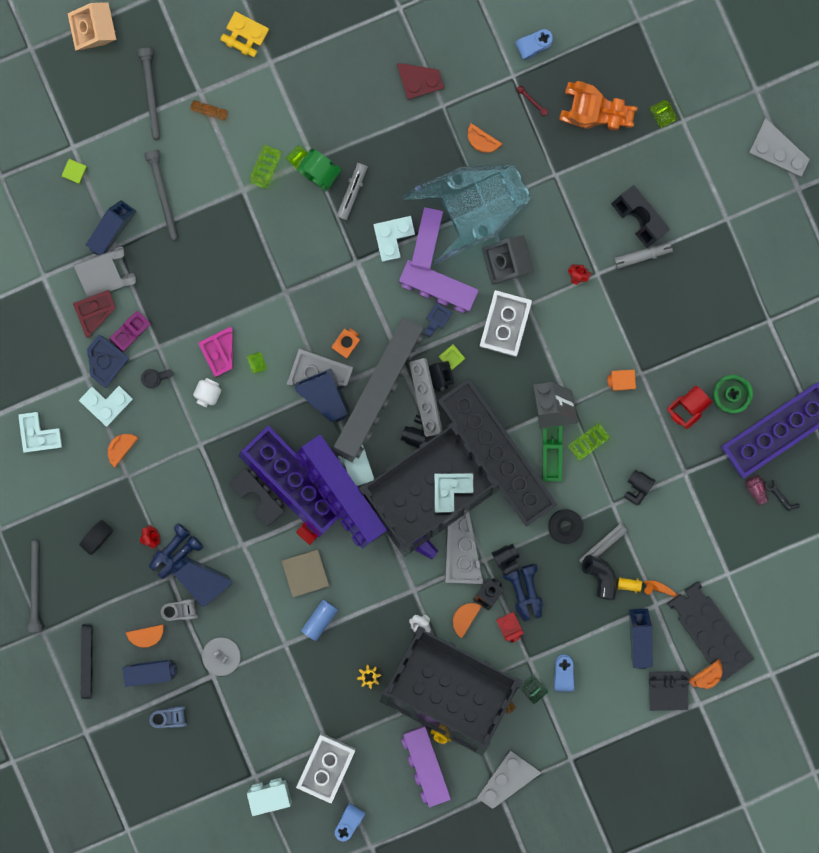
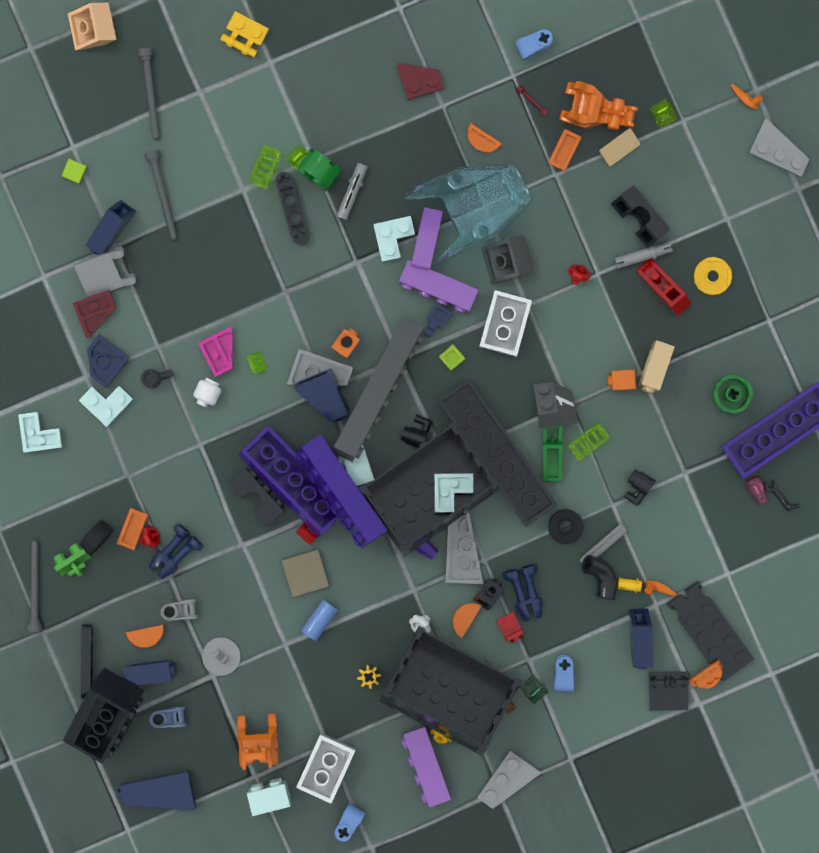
(74, 563): none -> bright green hips
(104, 716): none -> black brick
(119, 447): orange tile -> none
(129, 331): magenta slope -> none
(132, 529): none -> orange tile
(163, 791): none -> dark blue slope
(200, 580): dark blue slope -> none
(209, 110): clear orange axle -> none
(257, 746): none -> orange animal
(289, 209): none -> black beam
(426, 397): light grey bracket -> none
(441, 375): black brick -> none
(506, 556): black piece -> none
(564, 149): none -> orange tile
(619, 147): none -> tan slope
(656, 367): none -> tan window
(664, 287): none -> red slope
(694, 402): red piece -> none
(702, 281): none -> yellow tile
(746, 99): none -> orange bar

